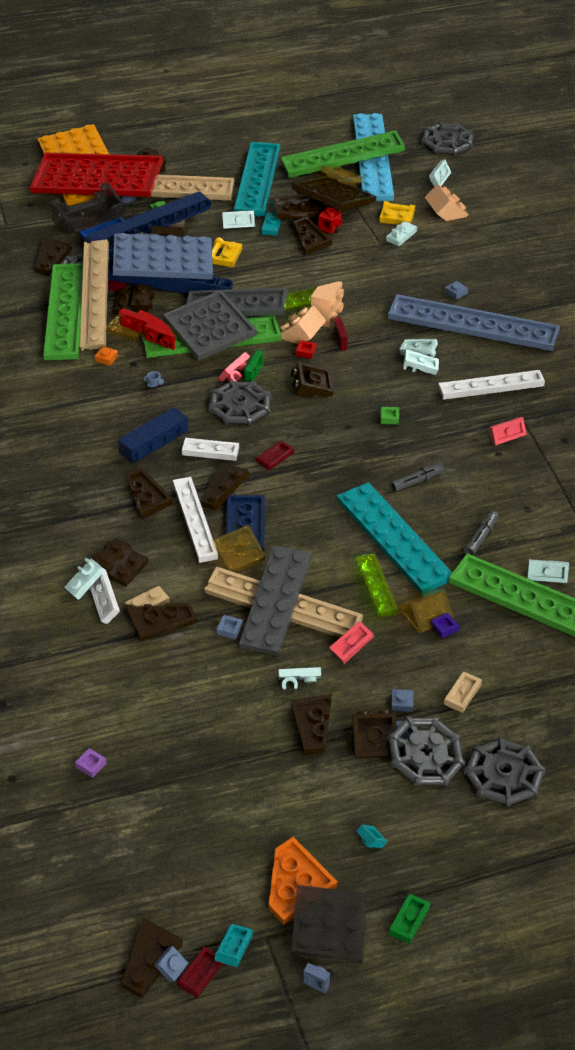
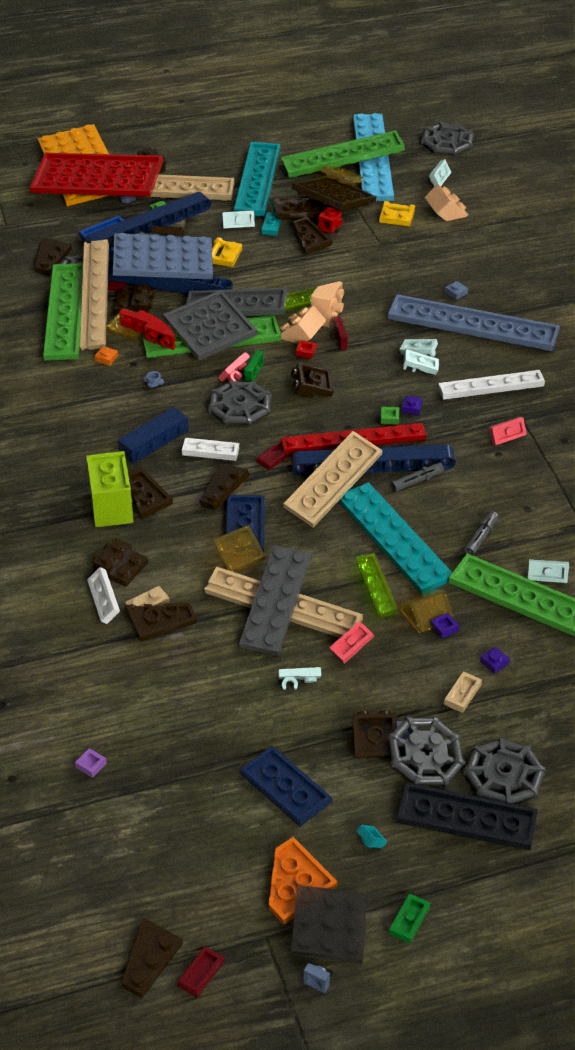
(84, 578): light aqua plate -> none
(102, 209): clear smoke windscreen -> none
(110, 489): none -> lime container
(171, 964): sand blue plate -> none
(195, 520): white plate -> none
(229, 627): sand blue plate -> none
(234, 945): teal plate -> none
(286, 786): none -> dark blue tile
(312, 722): dark brown wing -> none
(332, 440): none -> red plate
(332, 479): none -> tan plate
(392, 459): none -> dark blue beam
(401, 233): light aqua plate -> none
(402, 700): sand blue plate -> none
(412, 405): none -> dark purple plate
(467, 816): none -> black plate
(494, 660): none -> dark purple plate

